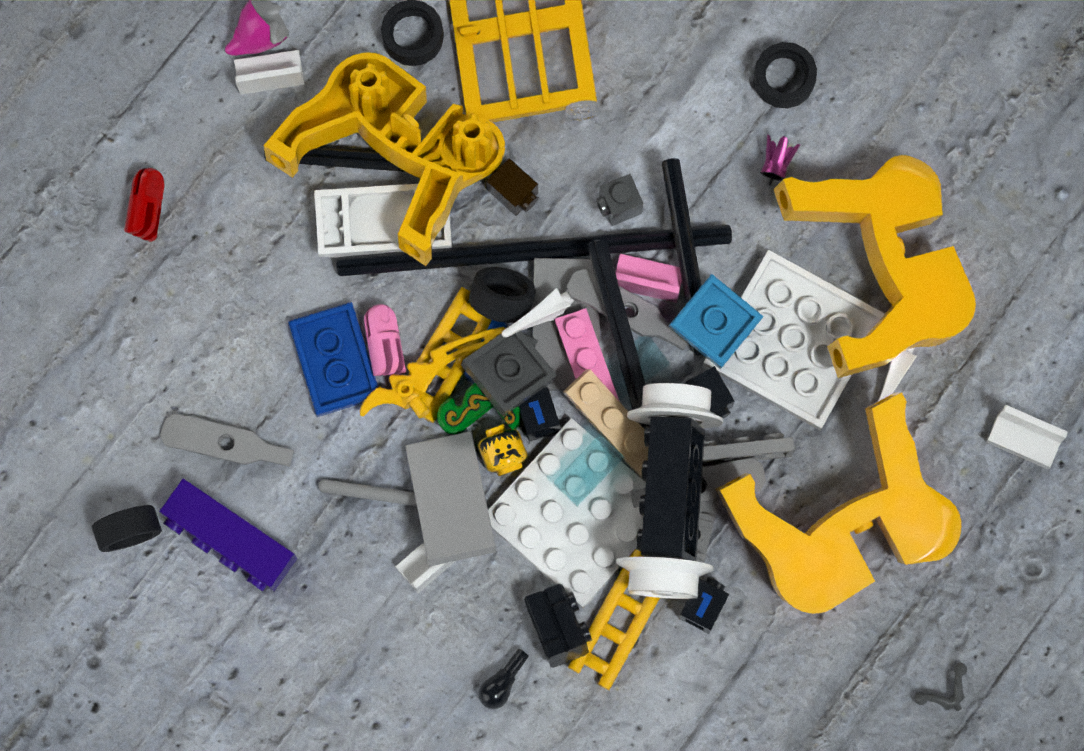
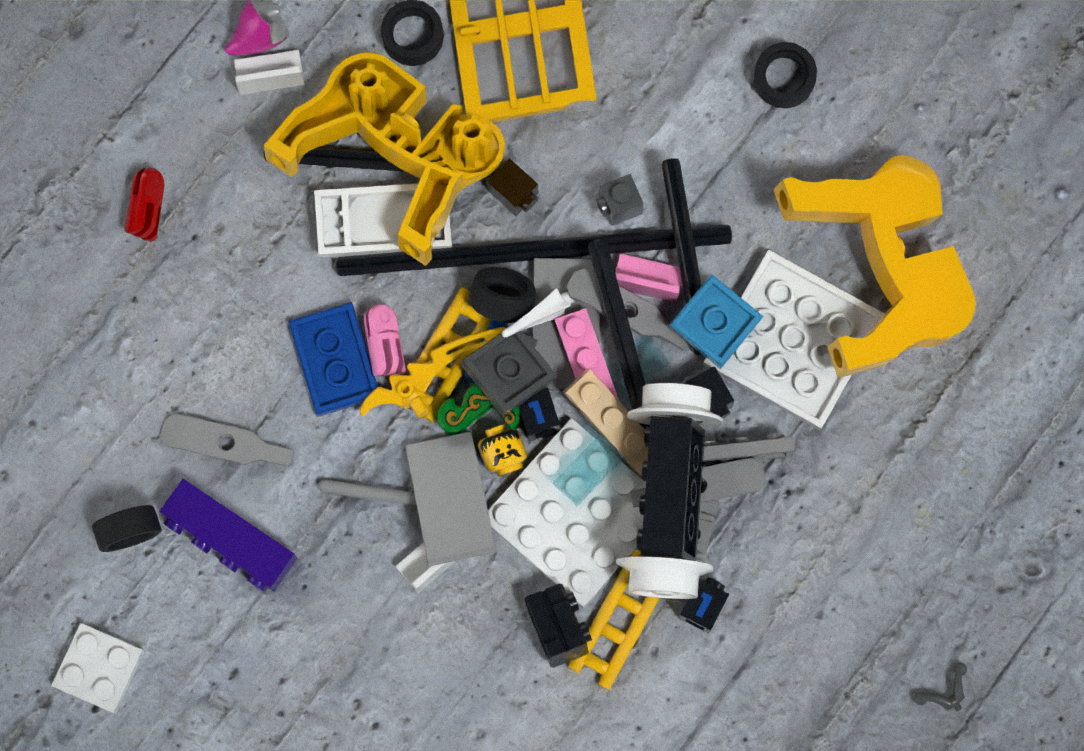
(98, 668): none -> white plate
(496, 689): black piece -> none
(777, 159): flat silver piece -> none
(824, 564): yellow animal -> none
(896, 371): white piece -> none
(1026, 436): white panel -> none

